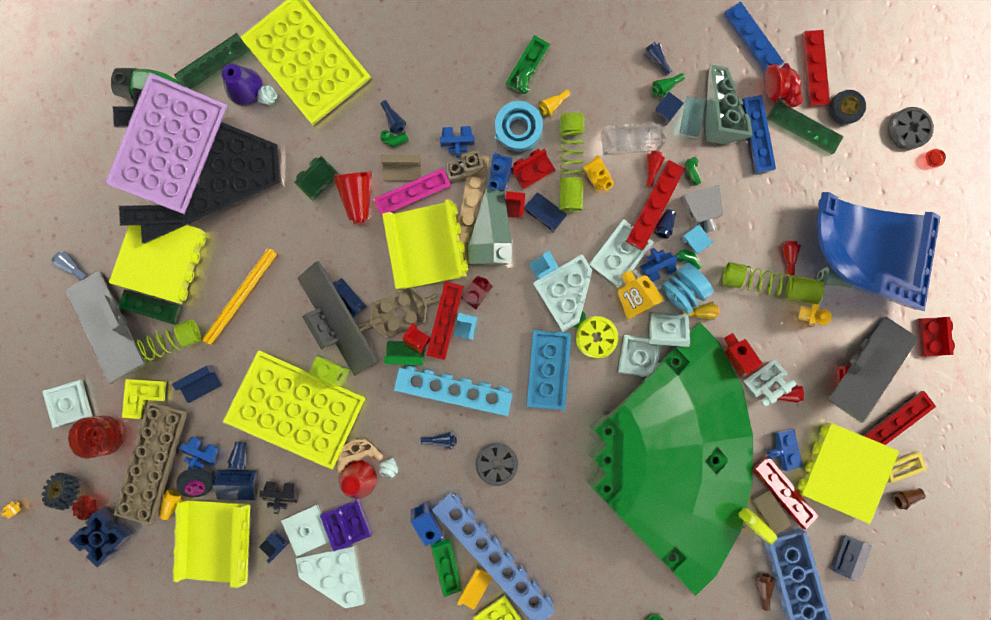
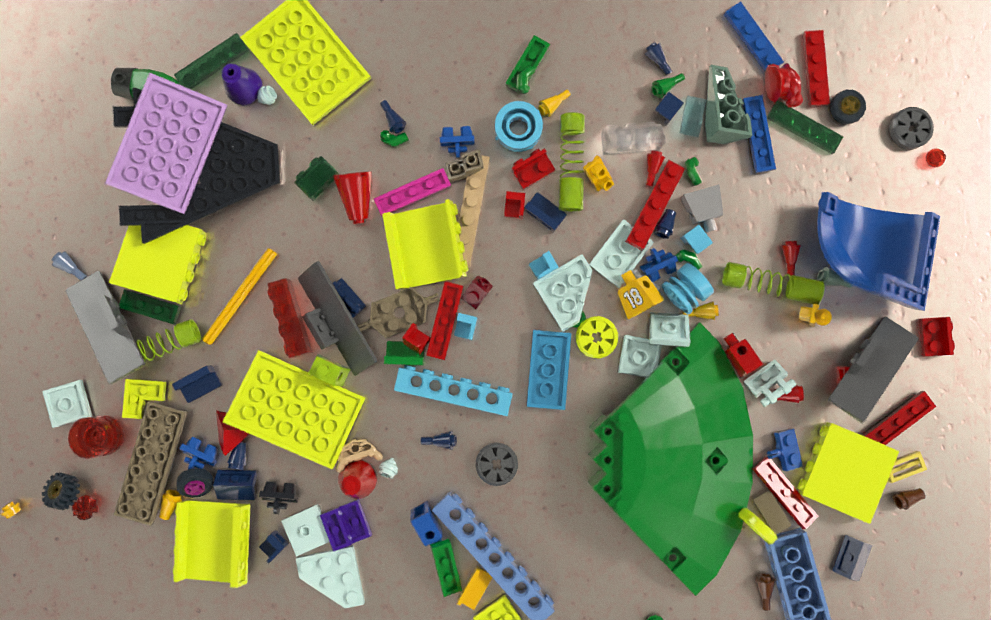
(90, 539): dark blue brick -> none
(228, 435): none -> red slope
(289, 317): none -> clear red brick
(401, 167): dark tan panel -> none
(491, 234): sand green wedge -> none
(499, 172): blue hips -> none

